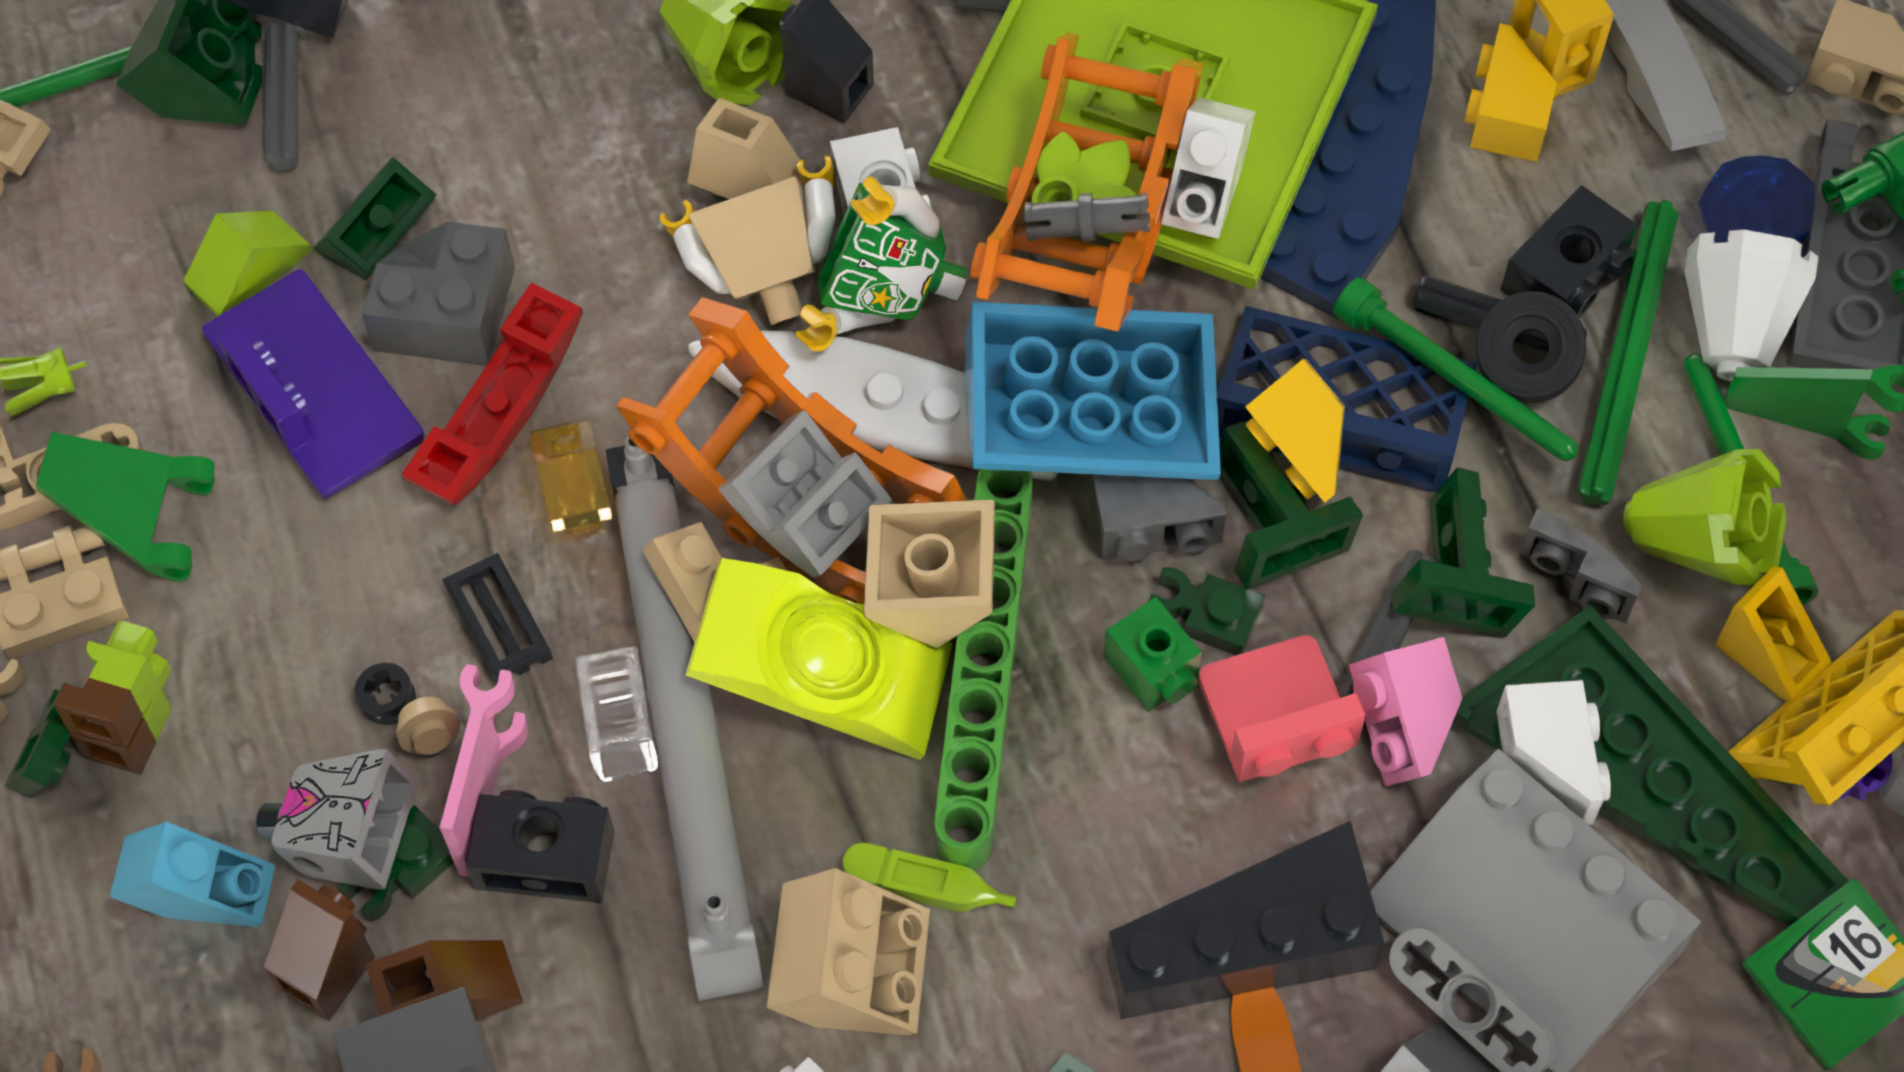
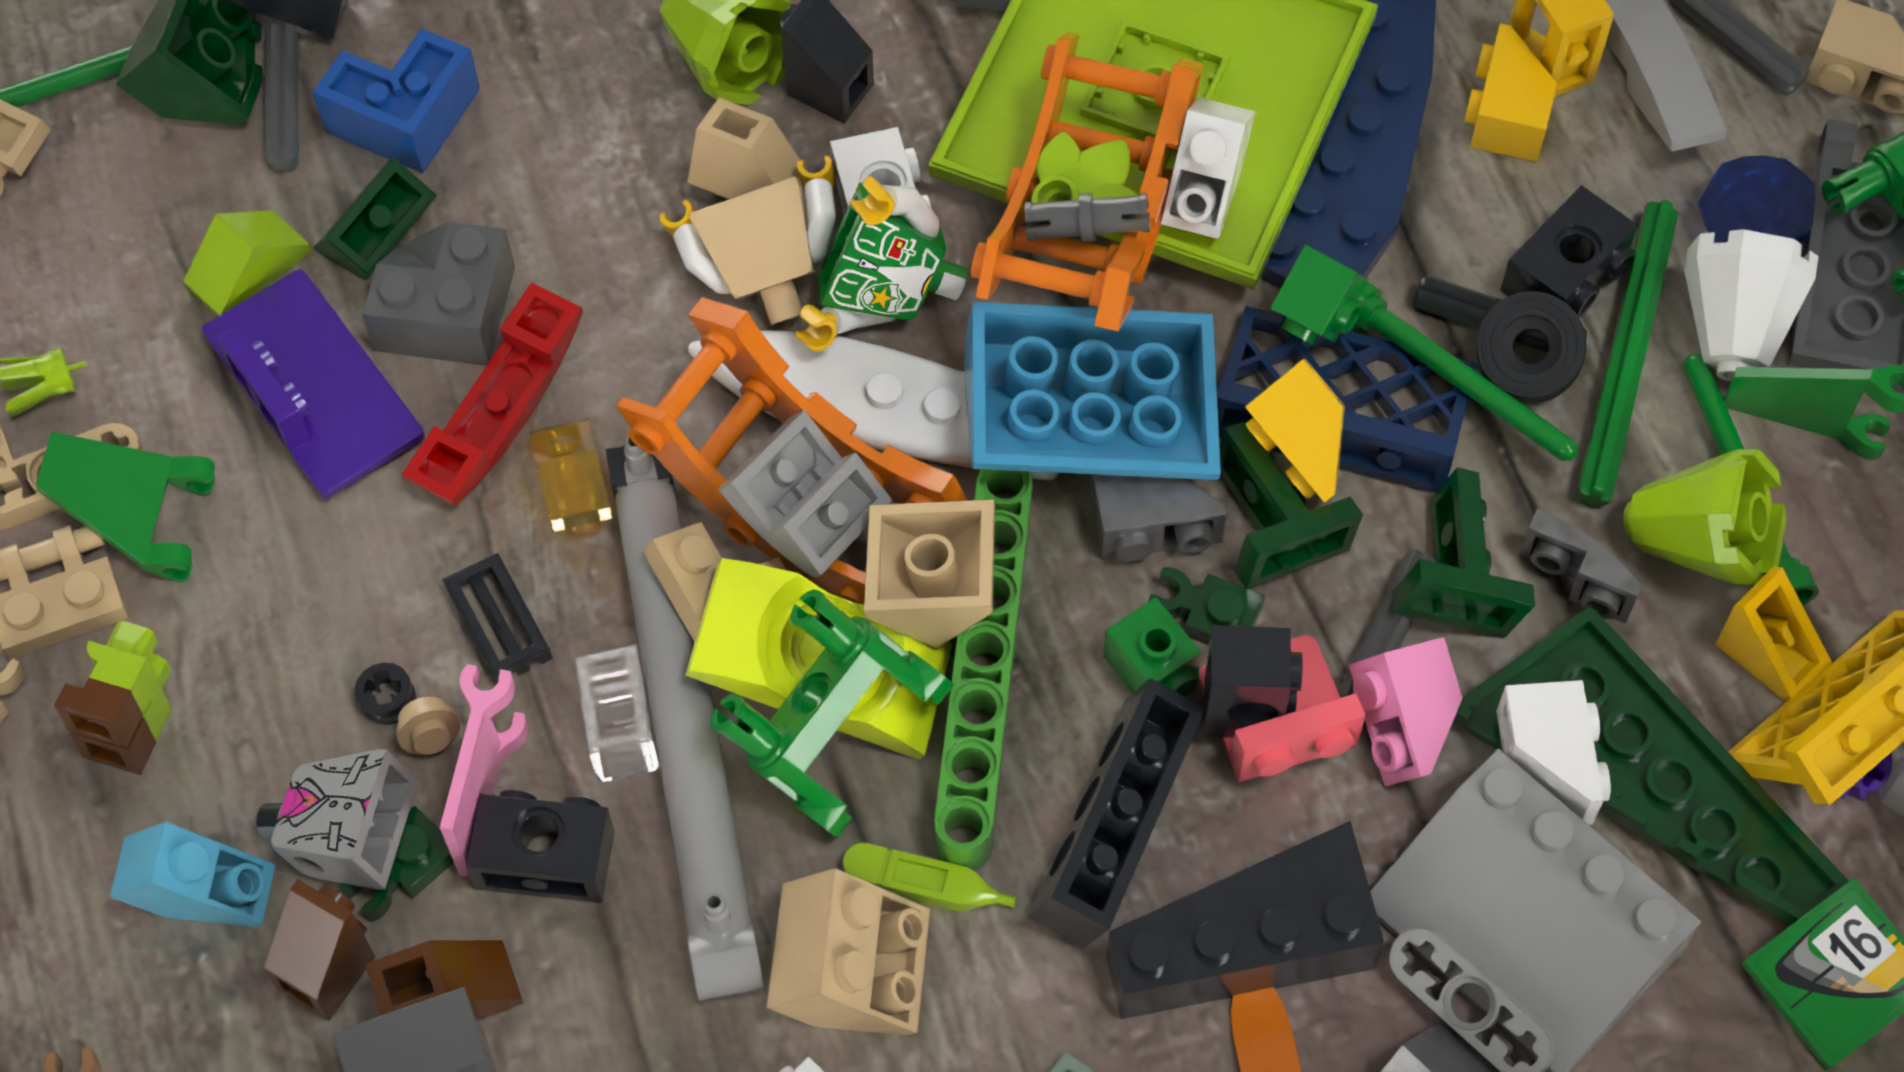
(43, 753): dark green plate -> none
(401, 109): none -> blue panel
(801, 726): none -> green connector
(1116, 813): none -> black brick
(1249, 678): none -> black brick
(1319, 297): none -> green brick

